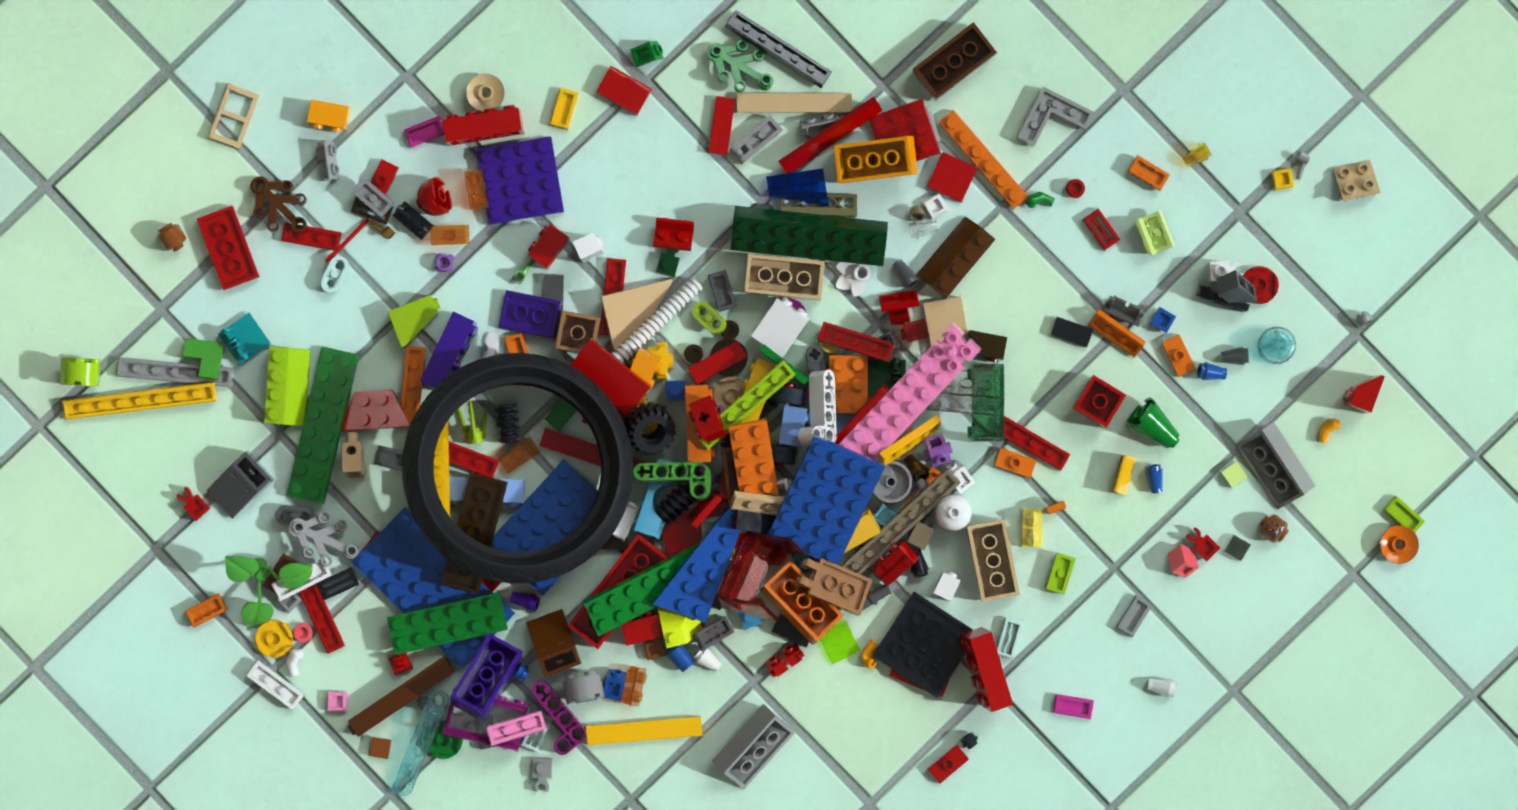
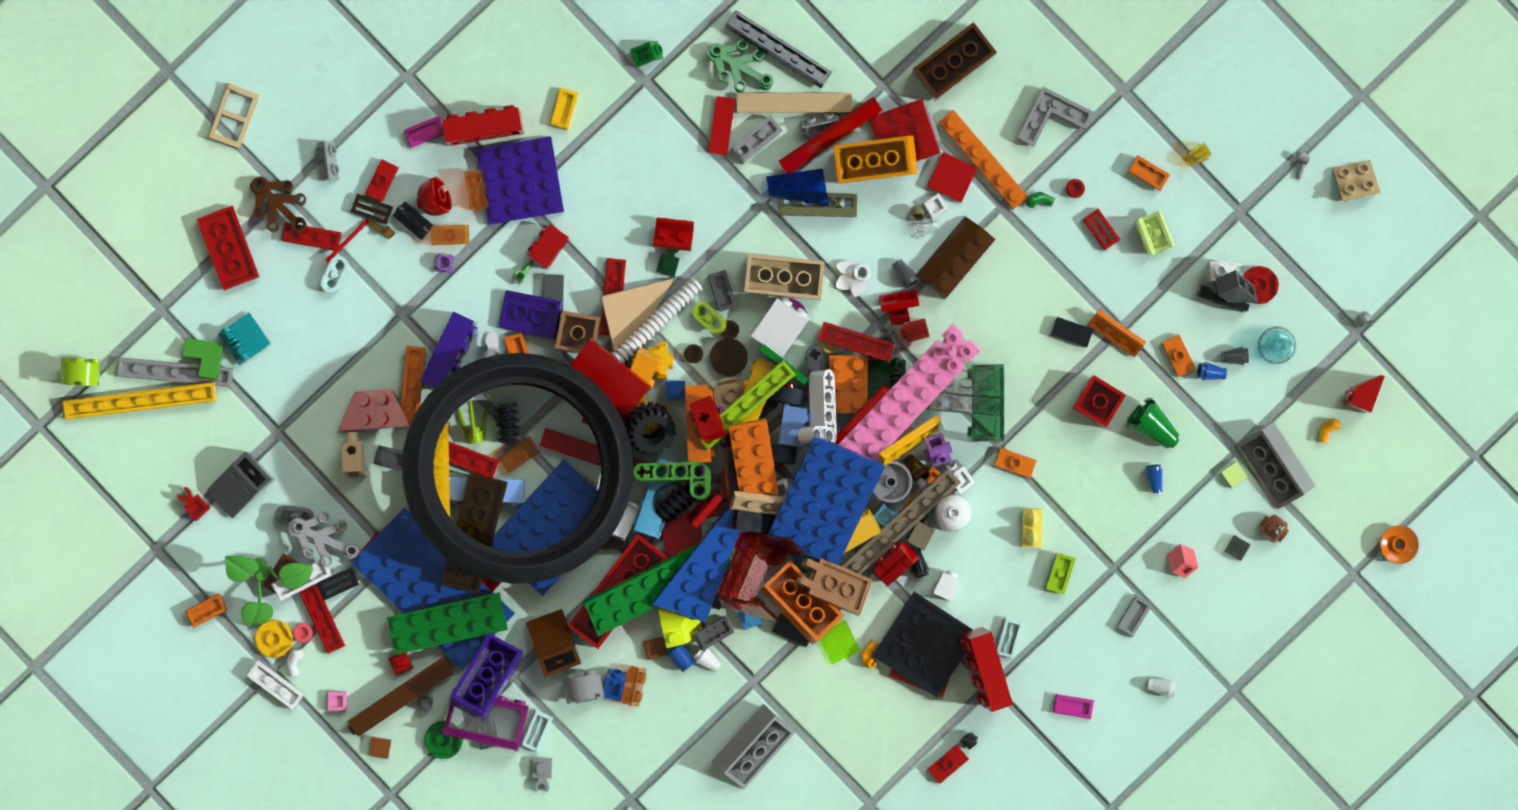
(171, 237): dark orange head -> none
(287, 386): lime slope -> none
(290, 602): light grey tile -> none
(323, 425): green plate -> none
(329, 115): light orange brick -> none
(373, 197): light grey plate -> none
(413, 318): lime slope -> none
(420, 743): clear light blue plate -> none
(481, 83): tan dish -> none
(515, 728): bright pink tile -> none
(521, 672): blue plate -> none
(525, 600): dark purple cone -> none
(556, 713): magenta beam -> none
(560, 414): green tile -> none
(589, 247): white brick -> none
(624, 90): red piece -> none
(642, 629): red brick -> none
(644, 730): yellow tile -> none
(717, 362): red tile -> none
(776, 664): red hinge -> none
(809, 235): dark green brick -> none
(841, 420): light blue tile -> none
(876, 595): dark grey pin -> none
(941, 315): tan tile -> none
(992, 345): dark brown slope -> none
(992, 560): tan brick -> none
(1034, 444): red tile -> none
(1055, 507): orange tile -> none
(1124, 474): yellow slope -> none
(1131, 314): dark grey hinge -> none
(1162, 320): blue plate -> none
(1204, 546): red plate -> none
(1282, 179): yellow tile -> none
(1403, 514): lime tile -> none

